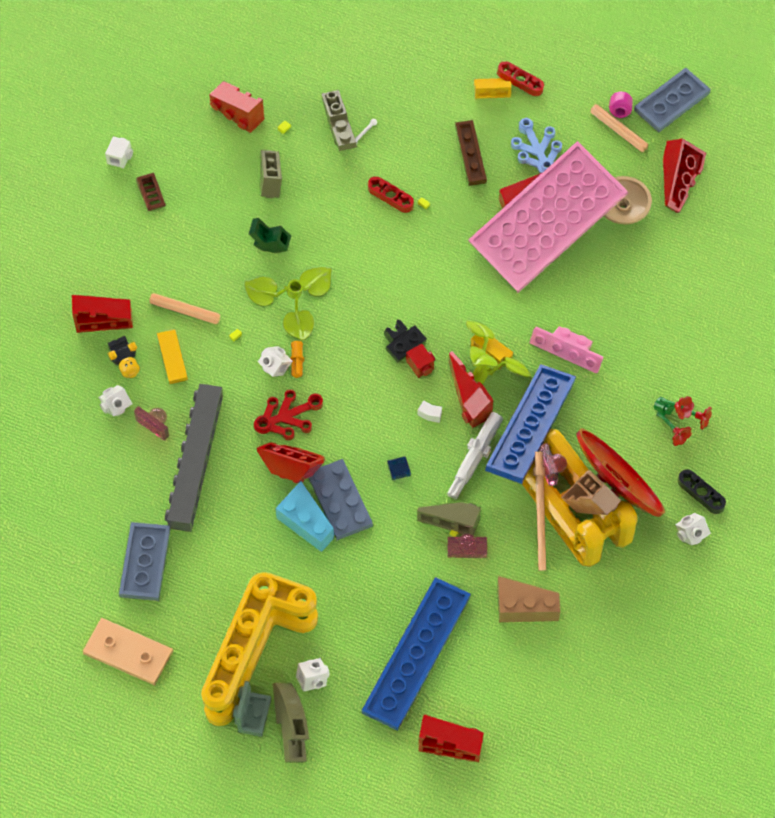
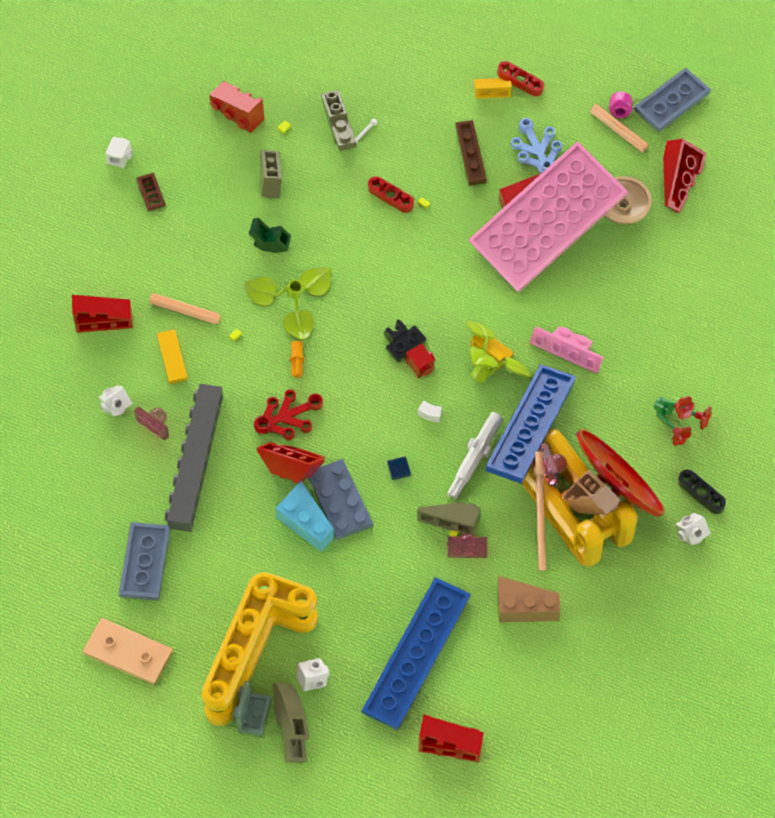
(123, 355): piece -> none
(274, 361): white brick -> none
(473, 396): red wedge -> none

